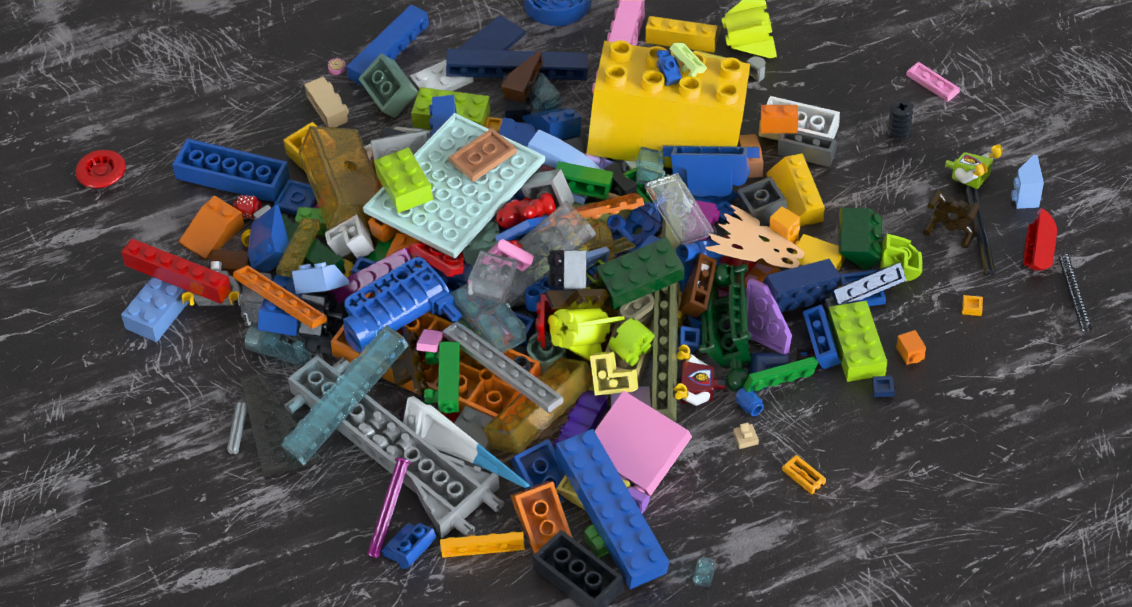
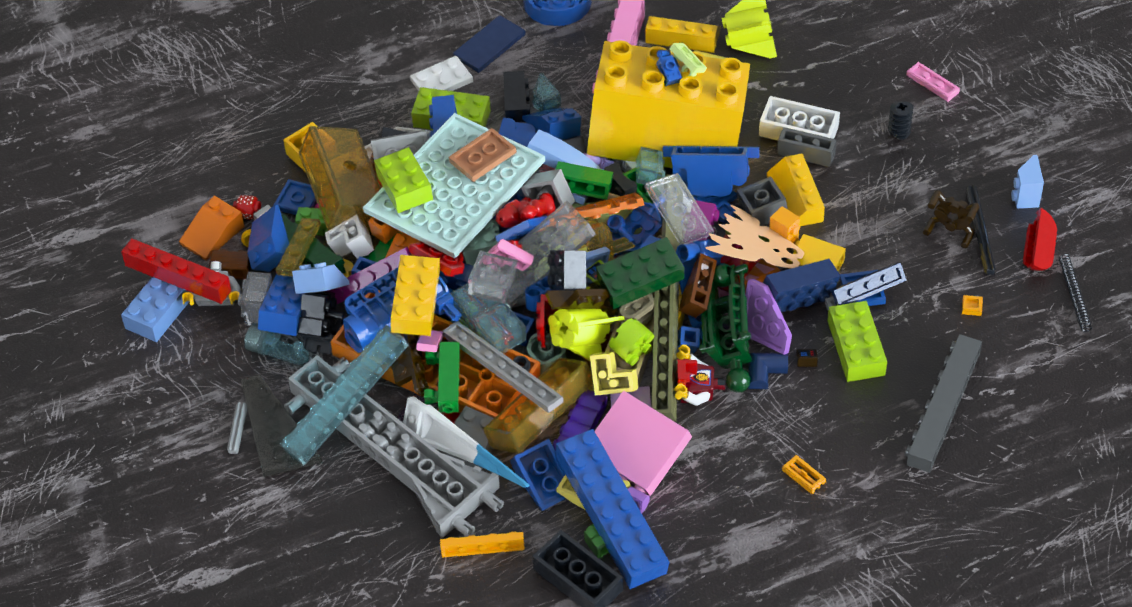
(100, 168): red wheel -> none
(231, 170): blue brick -> none
(280, 297): orange tile -> none
(326, 102): tan brick -> none
(336, 66): tile -> none
(388, 85): sand green brick -> none
(388, 507): magenta axle -> none
(390, 41): blue brick -> none
(409, 544): blue brick -> none
(415, 295): none -> yellow brick
(492, 122): light orange tile -> none
(495, 62): dark blue brick -> none
(522, 78): reddish brown slope -> none
(540, 514): orange slope -> none
(685, 369): none -> red bracket
(704, 572): clear light blue brick -> none
(745, 436): tan tile -> none
(749, 402): blue brick -> none
(755, 164): nougat slope -> none
(757, 68): light grey brick -> none
(779, 119): orange brick -> none
(781, 374): green plate -> none
(822, 337): blue brick -> none
(860, 236): dark green slope -> none
(883, 386): dark blue plate -> none
(900, 250): lime brick -> none
(911, 347): orange brick -> none
(943, 404): none -> dark grey brick
(972, 168): torso -> none

